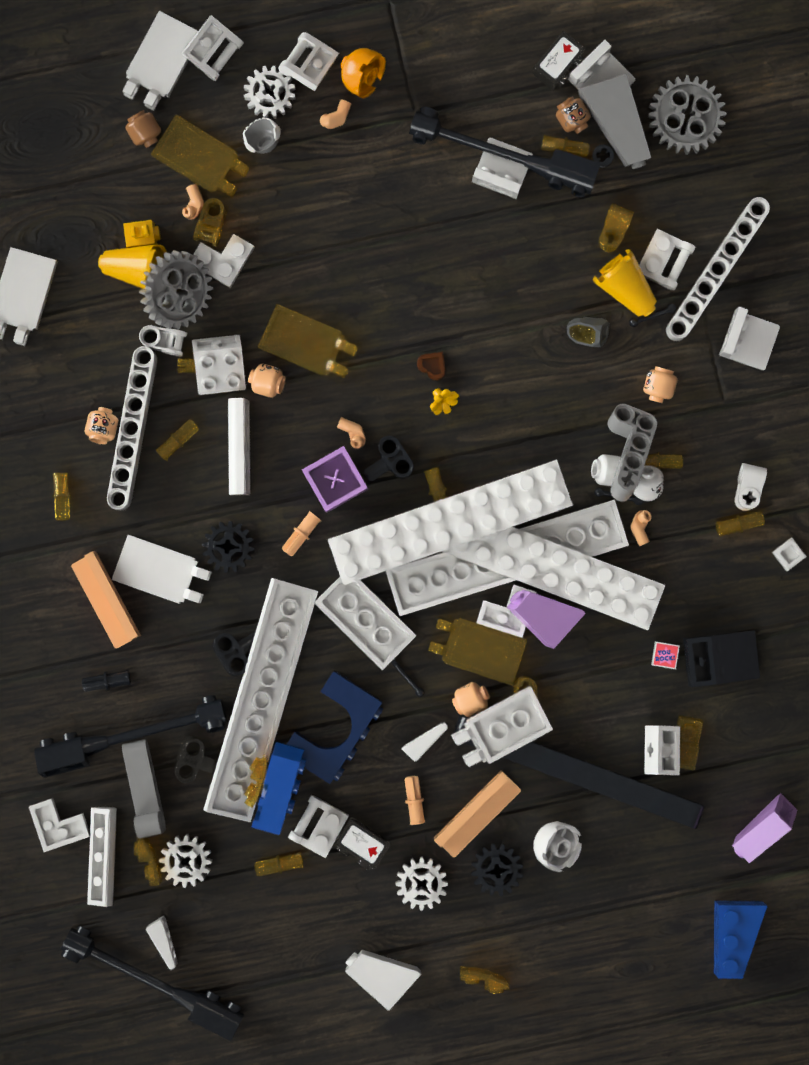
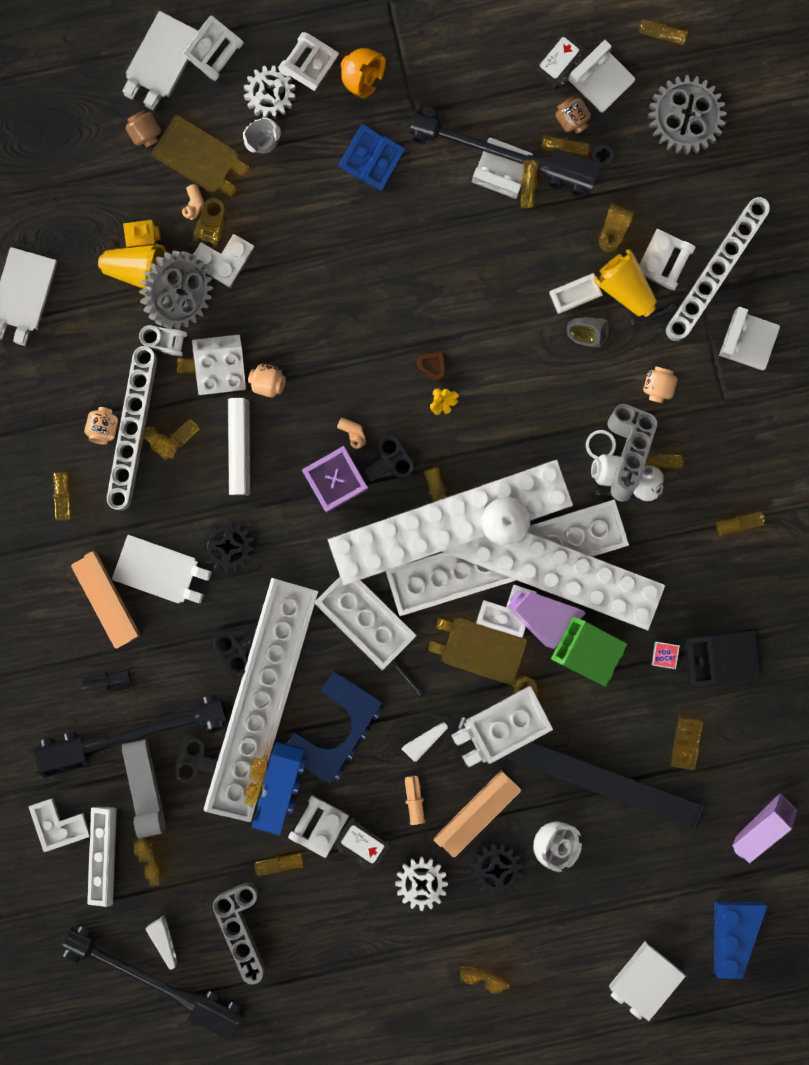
(159, 442): none -> clear yellow axle
(193, 869): white gear -> none
(243, 936): none -> light grey beam
(301, 534): light nougat axle -> none
(305, 342): clear yellow tile -> none
(336, 118): light nougat arm -> none
(371, 157): none -> blue slope
(381, 976): white slope -> none
(471, 699): light nougat head -> none
(505, 521): none -> white cylinder
(528, 183): none -> clear yellow axle
(575, 293): none -> white tile
(589, 651): none -> bright green brick
(596, 432): none -> white piece
(617, 116): light grey slope -> none
(638, 526): light nougat arm -> none
(646, 982): none -> white brick
(662, 32): none -> clear yellow axle
(662, 750): white brick -> none
(750, 481): white piece -> none
(789, 554): white tile -> none

